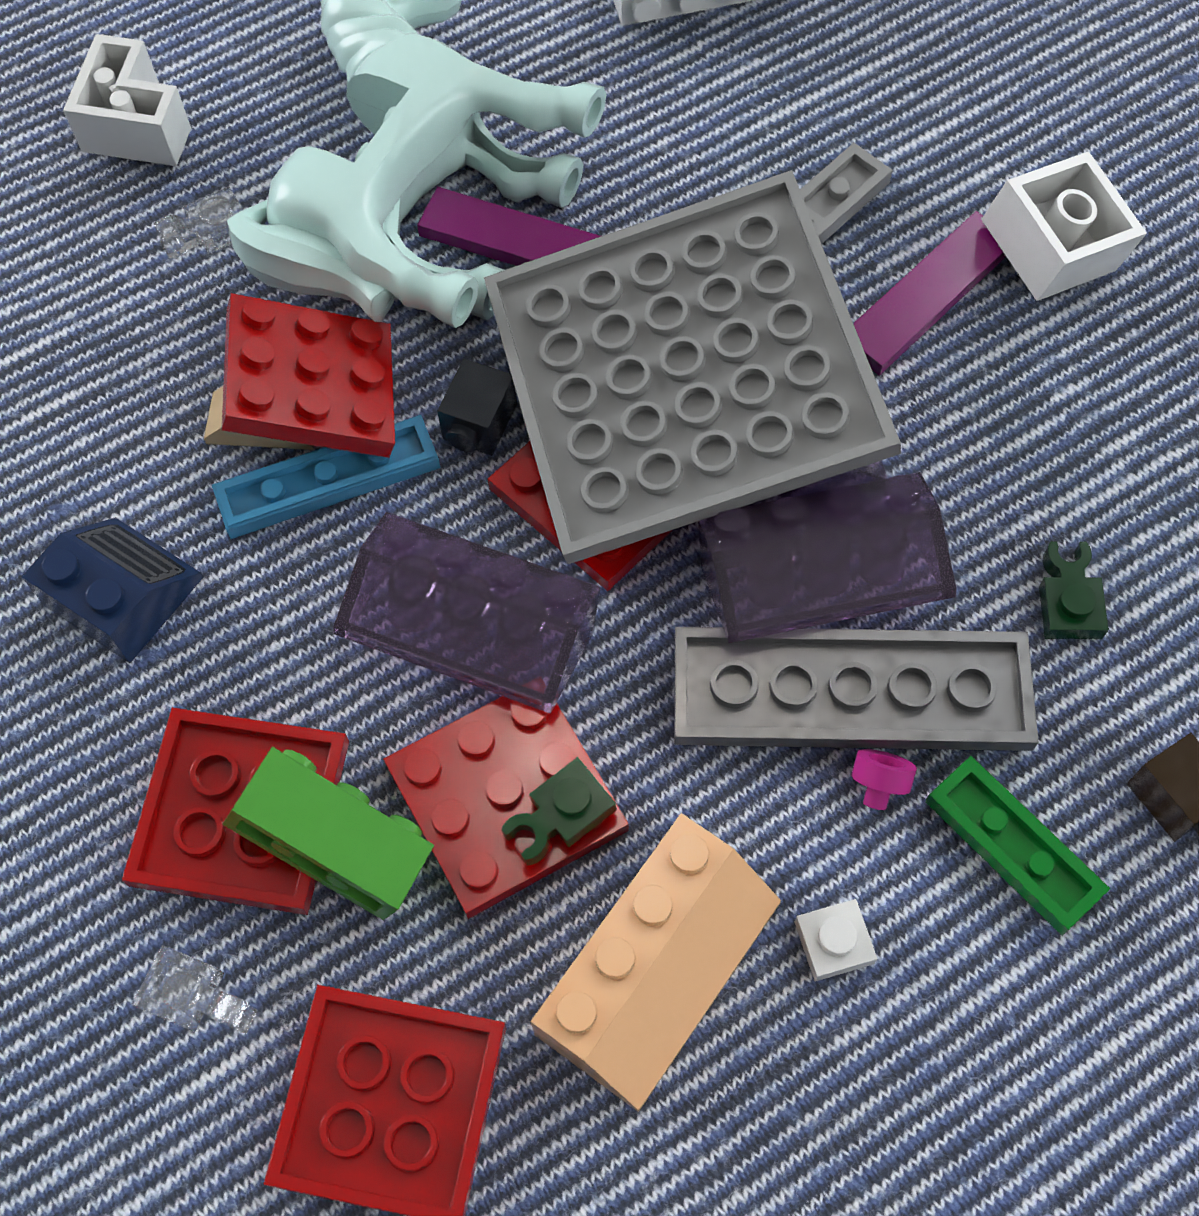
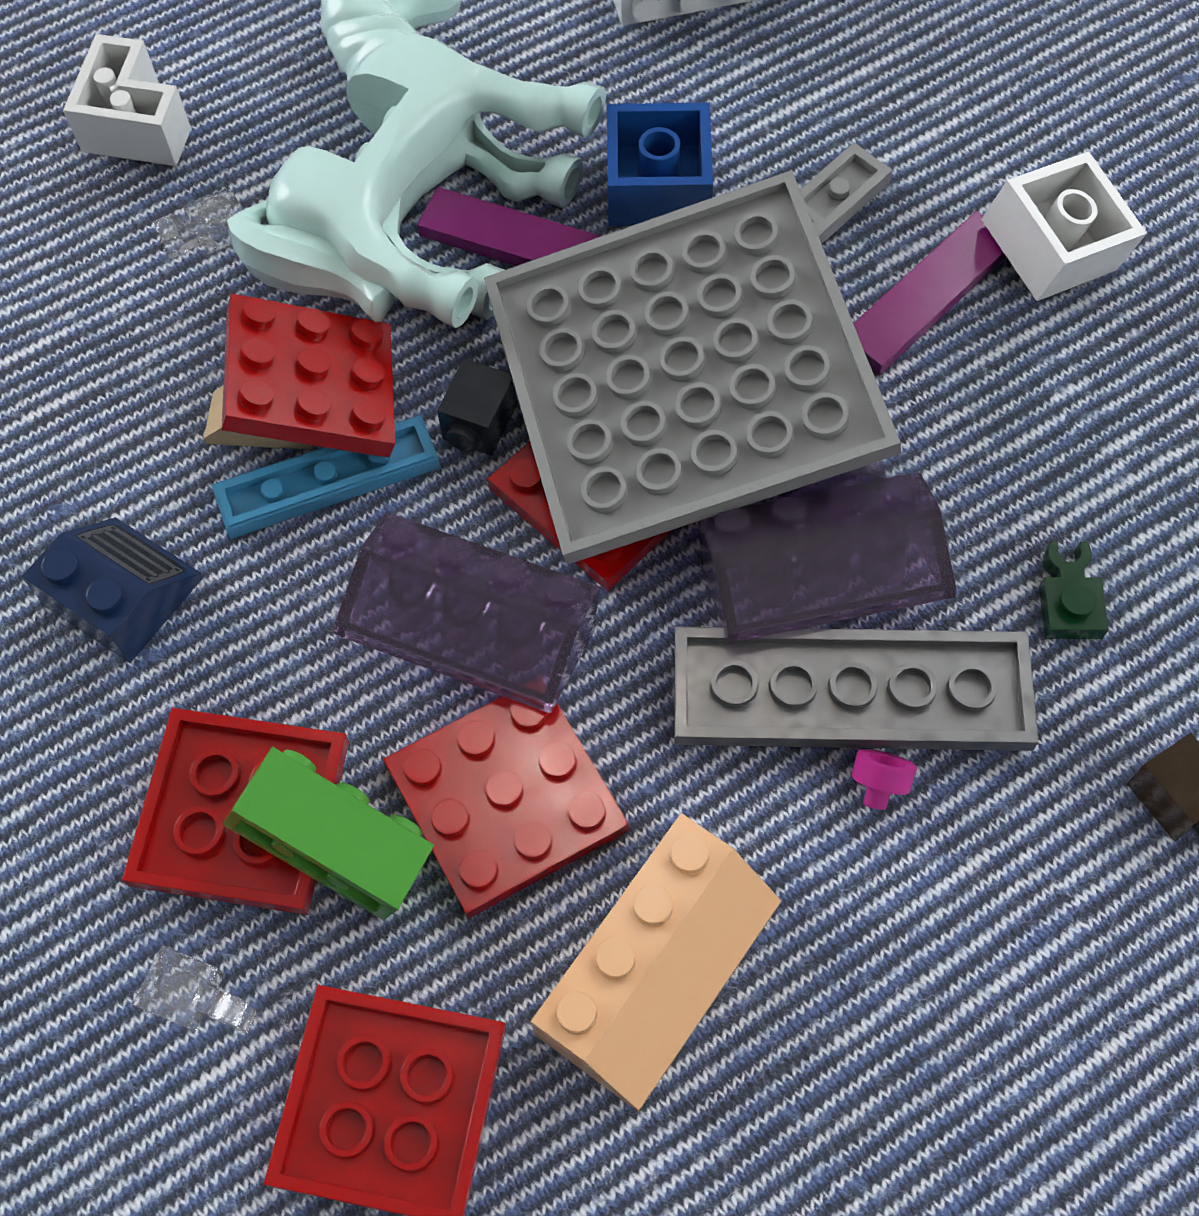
(567, 806): dark green plate -> none
(657, 159): none -> blue brick
(835, 940): white plate -> none
(1017, 845): green plate -> none

